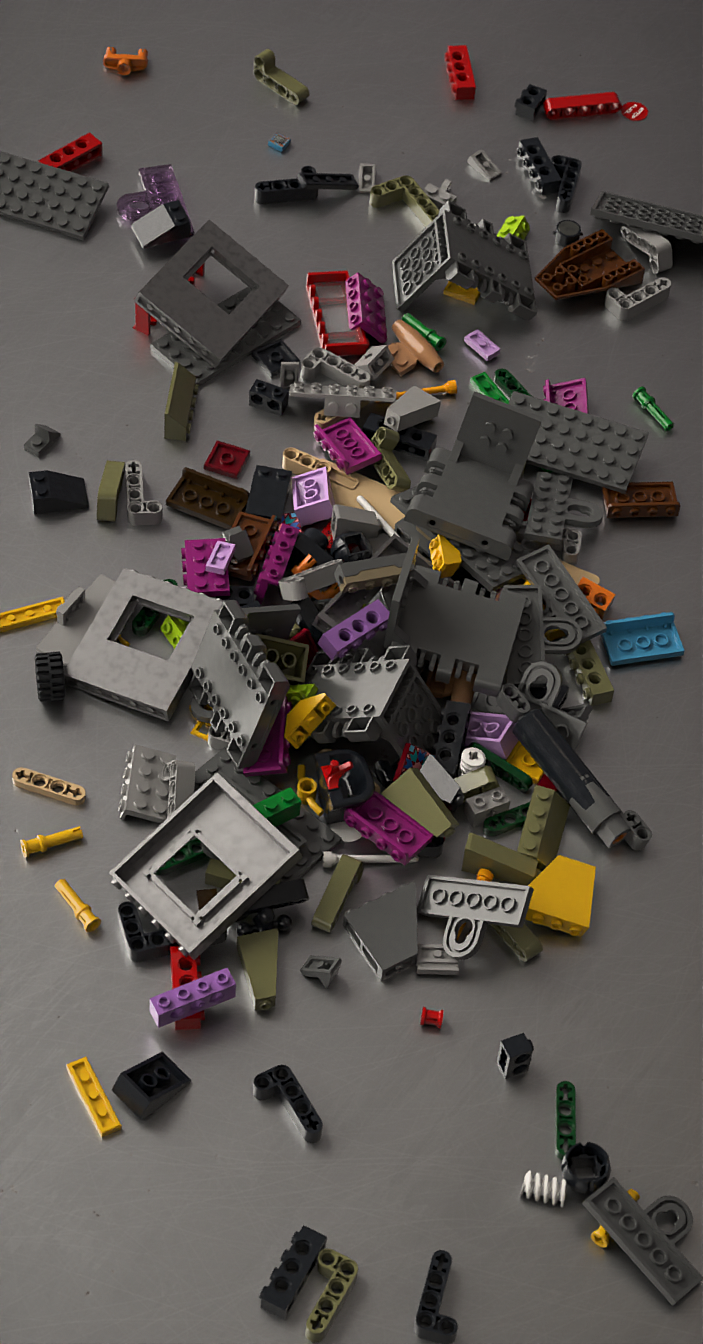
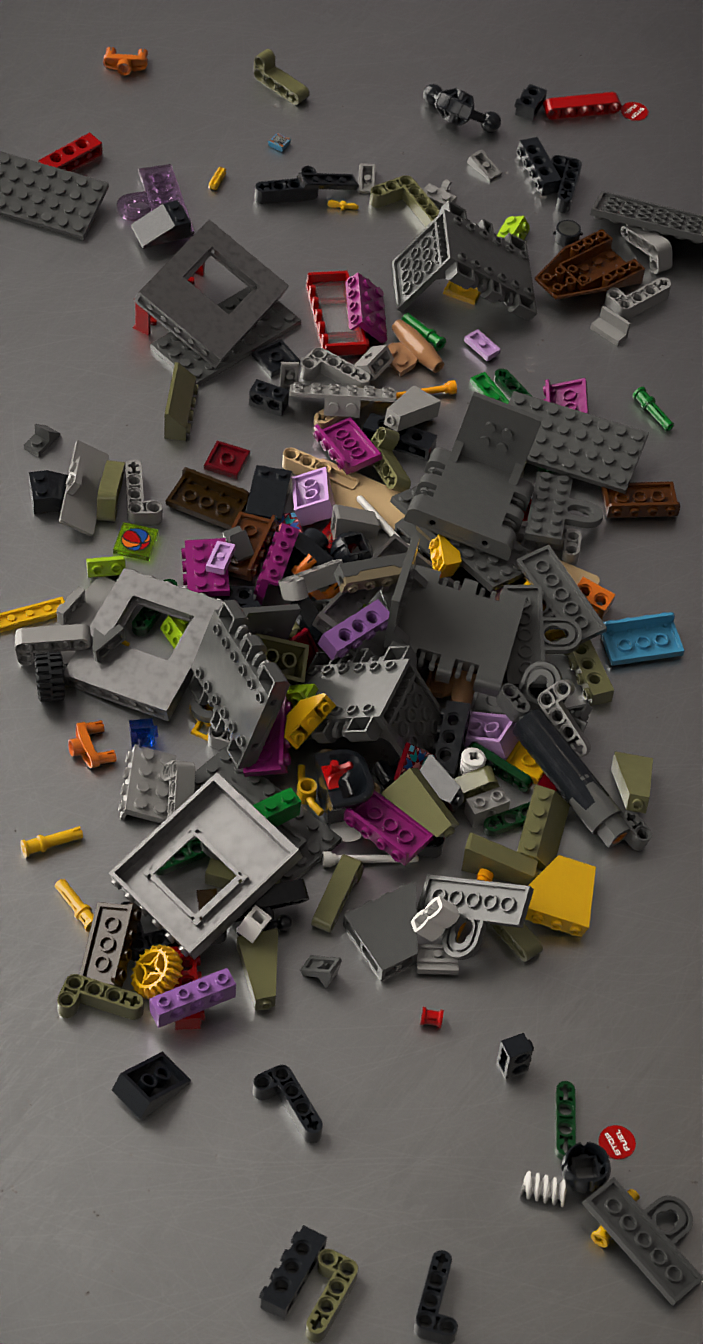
(47, 788): tan beam -> none
(50, 639): none -> light grey beam
(82, 488): none -> light grey bracket
(83, 745): none -> orange connector
(93, 1097): yellow tile -> none
(105, 566): none -> lime bracket
(105, 644): none -> dark grey slope
(111, 942): none -> bracket
(128, 1003): none -> olive beam
(135, 541): none -> tile
(142, 732): none -> clear blue brick
(156, 971): none -> yellow gear
(217, 178): none -> yellow piece
(253, 924): none -> white brick
(343, 205): none -> yellow piece
(435, 918): none -> white brick
(458, 107): none -> black piece
(460, 73): red brick -> none
(567, 720): none -> light grey beam
(611, 326): none -> light grey panel
(617, 1141): none -> red sticker
(633, 779): none -> olive slope

